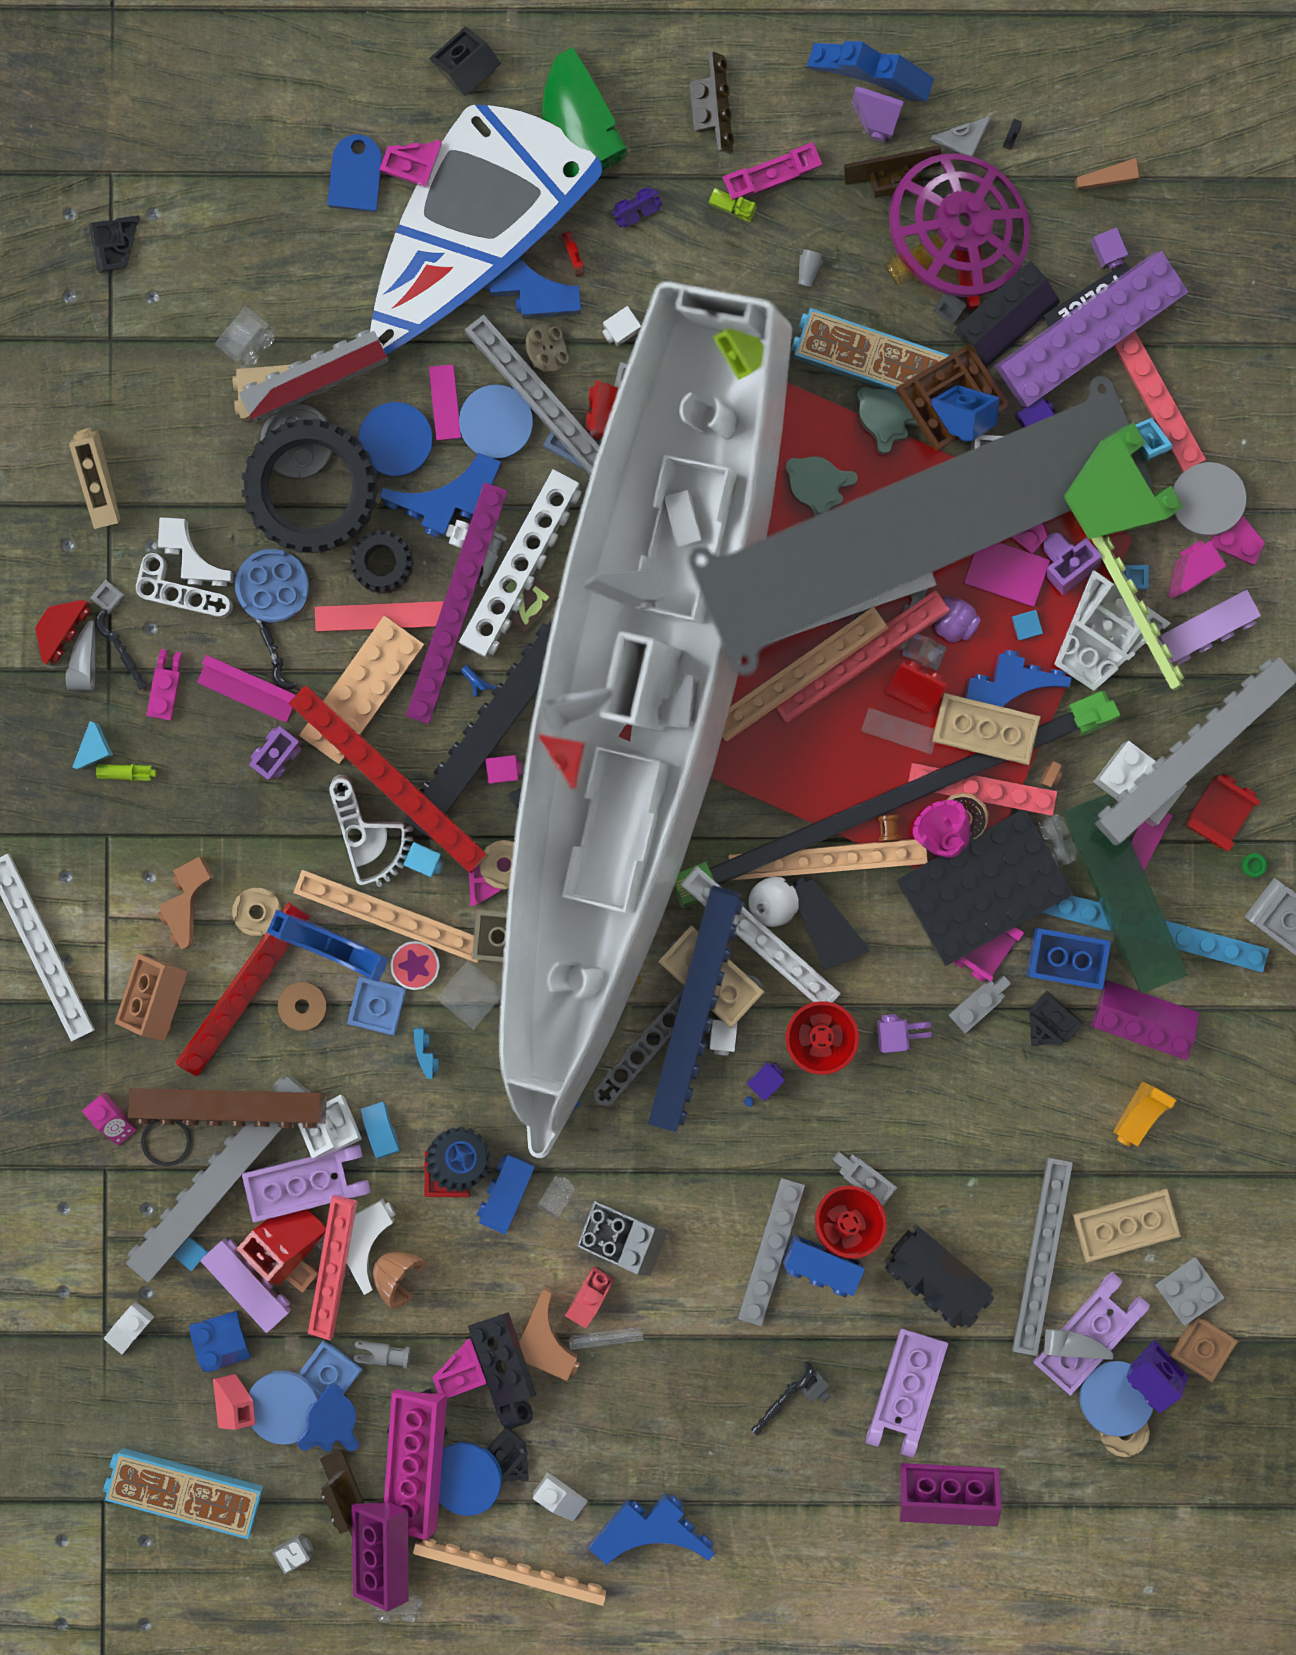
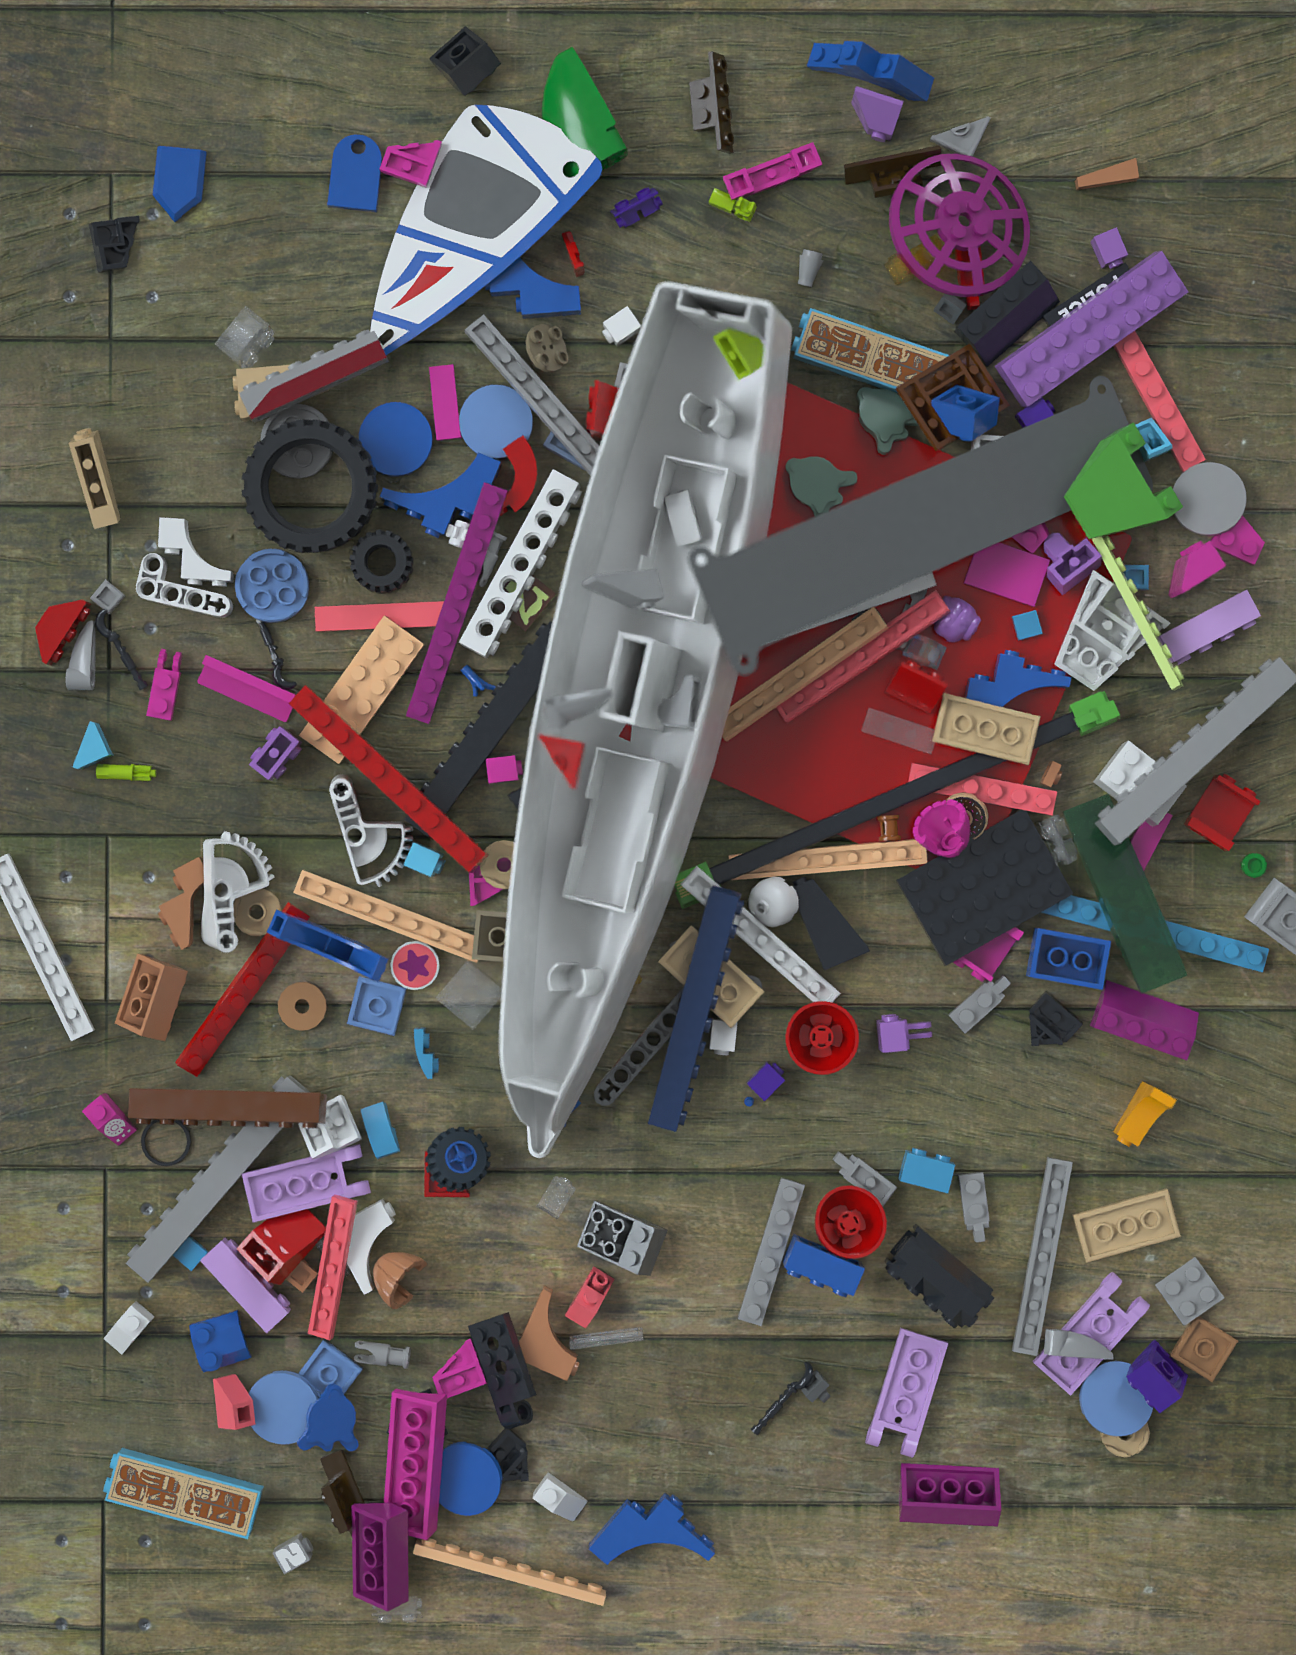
(179, 179): none -> blue tile
(218, 910): none -> white arm
(505, 1192): blue brick -> none
(525, 469): none -> red arch
(927, 1171): none -> dark azure brick
(974, 1204): none -> light grey hinge
(1012, 134): black tile -> none

